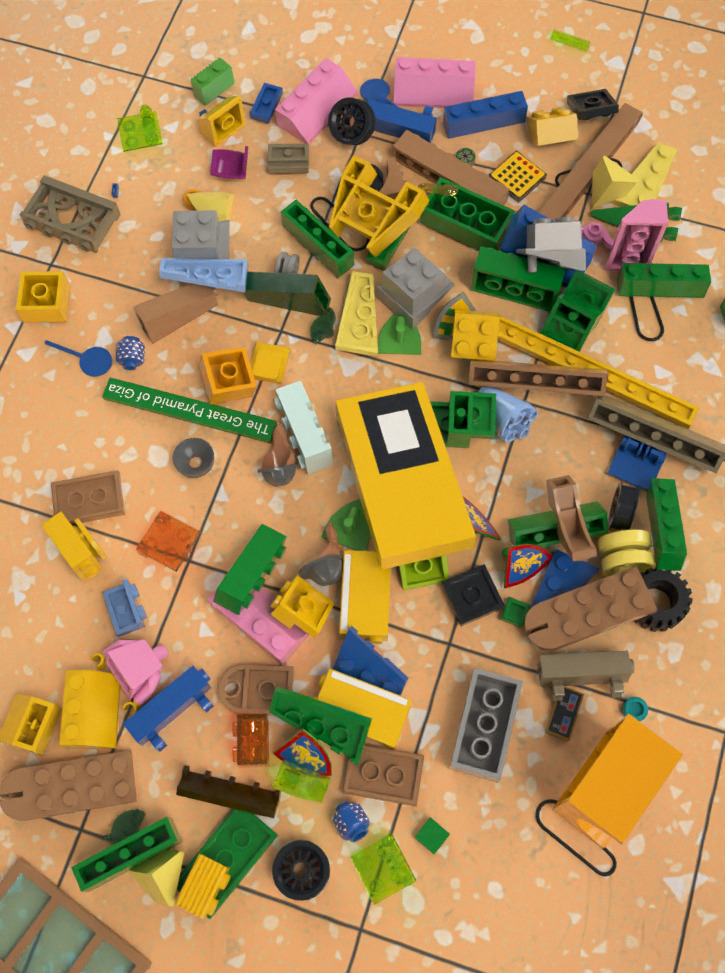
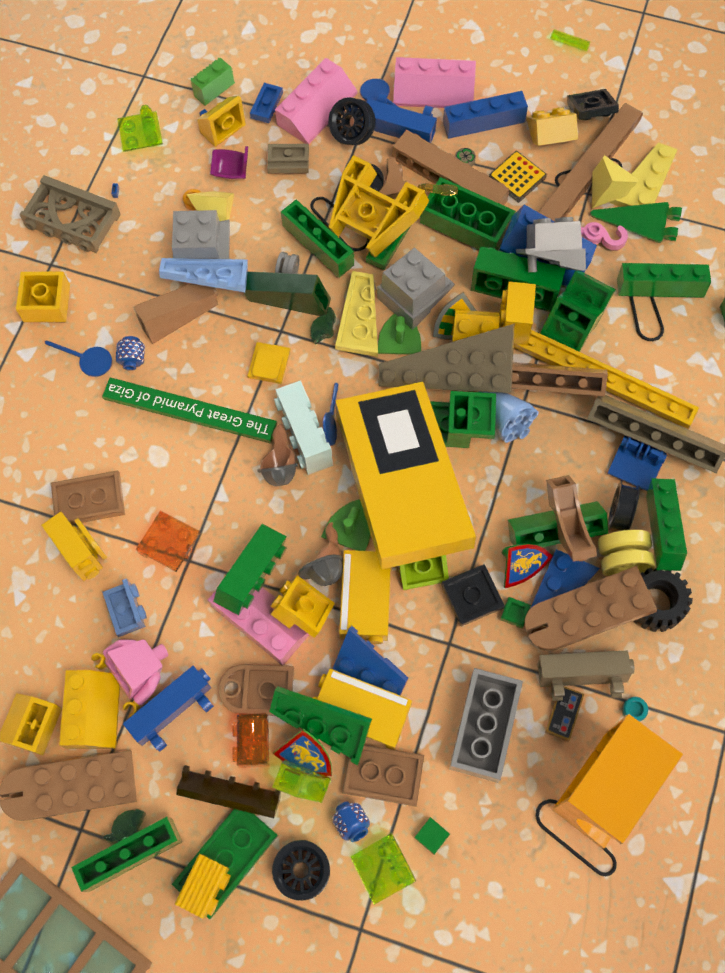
(160, 876): light yellow slope -> none
(193, 448): dark grey piece -> none
(227, 375): light orange brick -> none
(329, 423): none -> blue piece
(467, 364): none -> dark tan wing
(480, 522): shield -> none
(518, 308): none -> yellow brick
(639, 234): bright pink slope -> none

